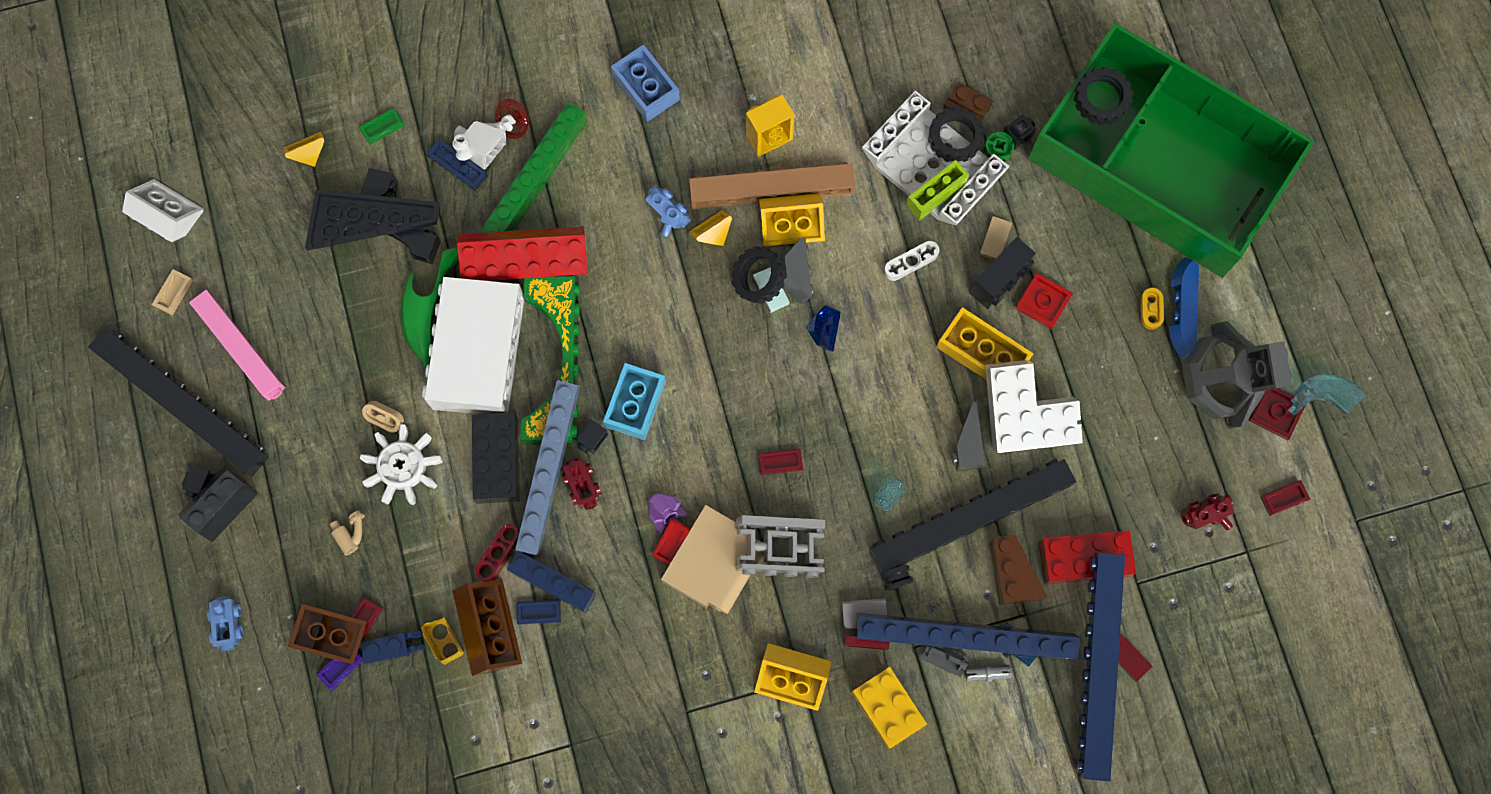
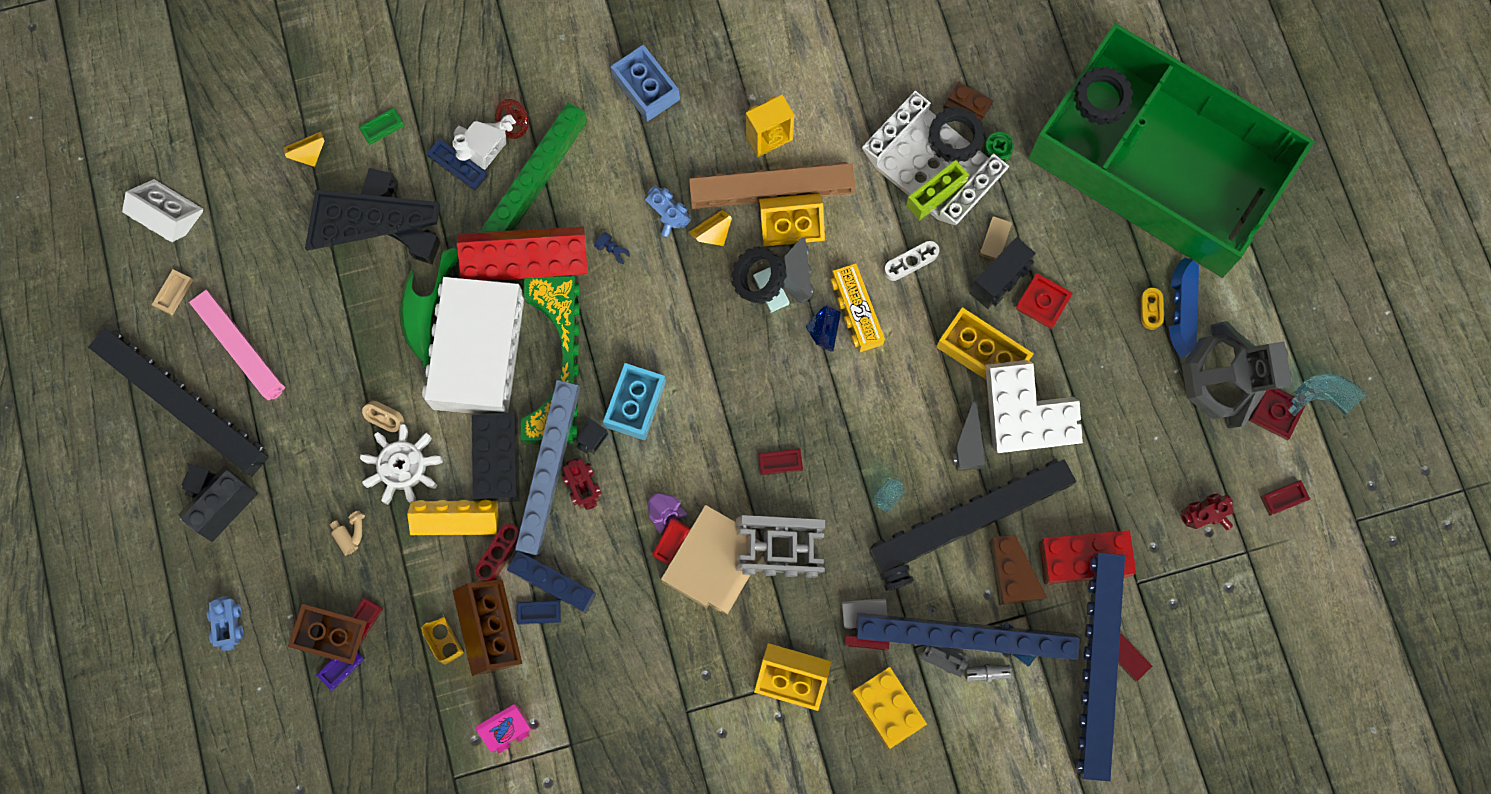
(390, 647): dark blue hinge -> none
(453, 517): none -> yellow brick
(504, 728): none -> dark pink slope
(604, 241): none -> dark blue piece
(857, 307): none -> brick
(1020, 130): black window -> none

